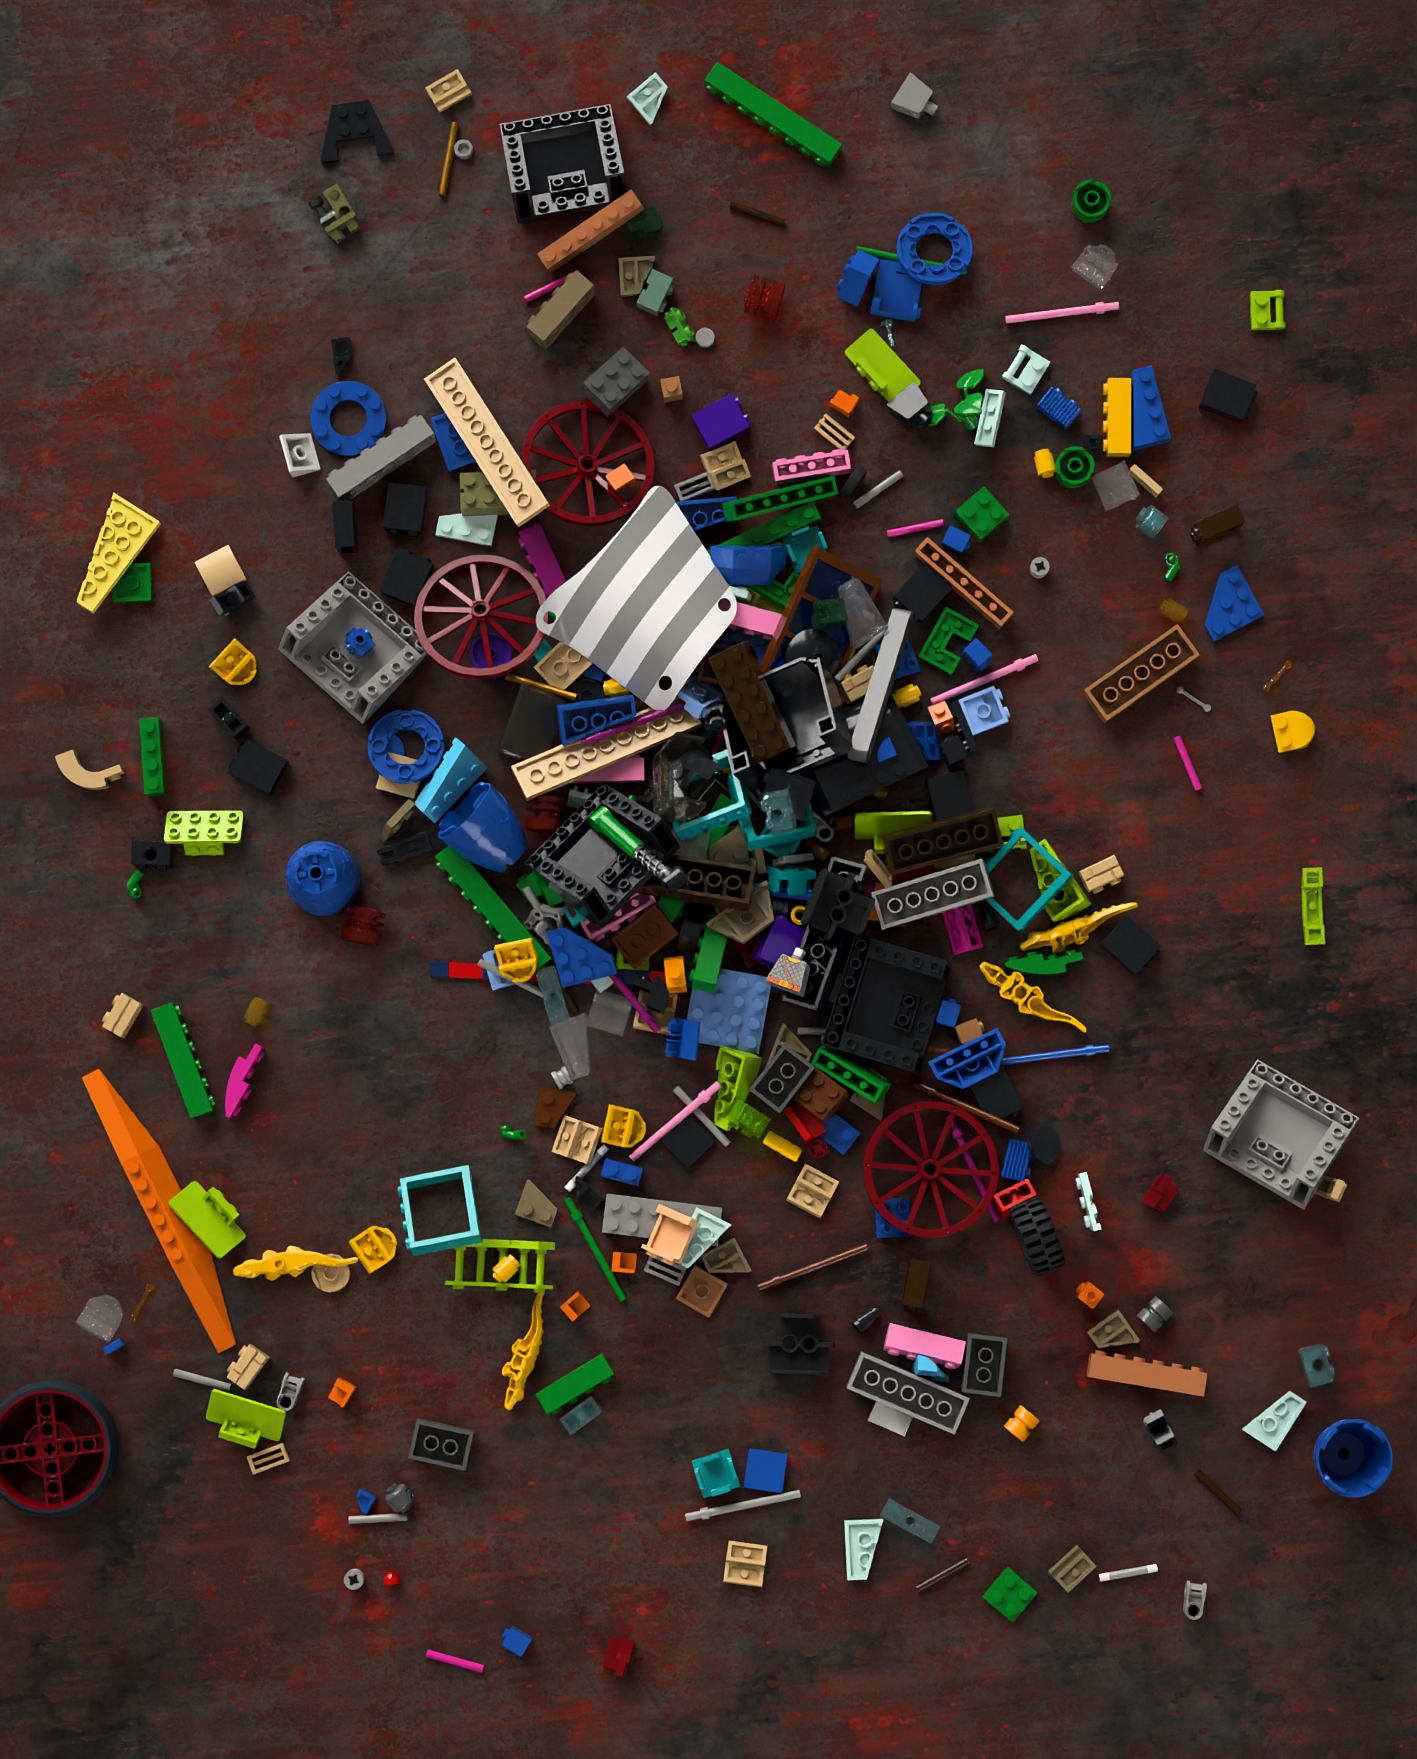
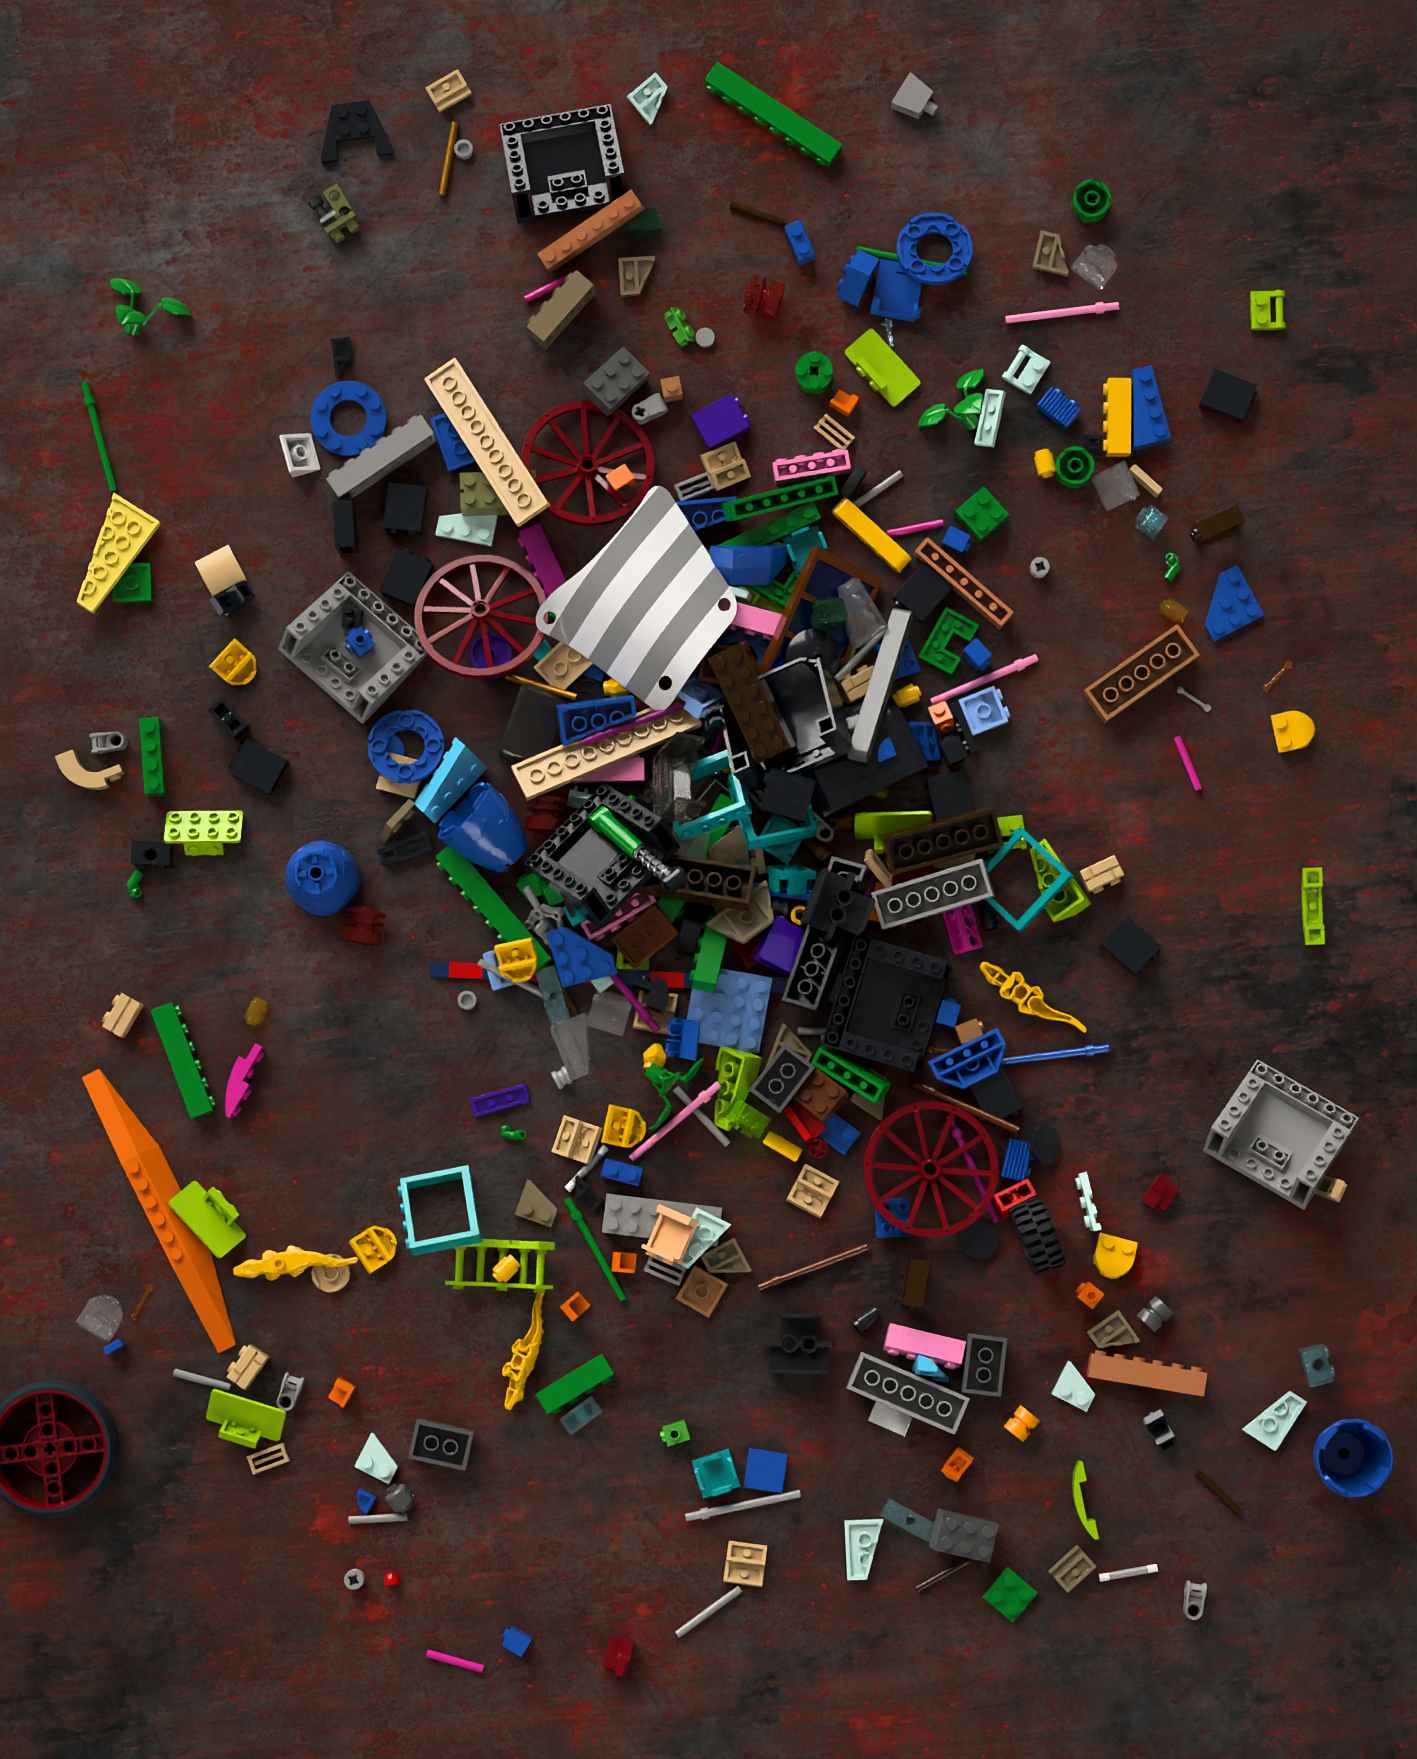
(90, 402): none -> green bar
(104, 742): none -> light grey piece
(135, 319): none -> green plant
(352, 618): none -> black tile
(376, 1460): none -> light aqua wing
(467, 1000): none -> light grey tile
(500, 1100): none -> dark purple tile
(552, 1105): reddish brown wing -> none
(651, 408): none -> light grey piece
(654, 297): sand green brick -> none
(654, 1054): none -> yellow rock
(658, 1076): none -> green plant
(675, 974): light orange torso -> none
(675, 1433): none -> bright green brick
(688, 1141): black tile -> none
(695, 763): black brick -> none
(708, 1611): none -> light grey bar
(780, 801): clear light blue brick -> none
(790, 973): torso -> none
(793, 859): light grey tile -> none
(799, 243): none -> blue brick
(813, 362): none -> green brick
(871, 535): none -> yellow beam
(911, 407): torso -> none
(957, 1464): none -> orange bracket
(963, 1535): none -> dark grey brick
(979, 1240): none -> black tile
(1035, 964): green slope -> none
(1049, 254): none -> dark tan wing
(1072, 930): yellow animal -> none
(1073, 1388): none -> light aqua wing
(1079, 1476): none -> lime slope
(1114, 1255): none -> yellow slope

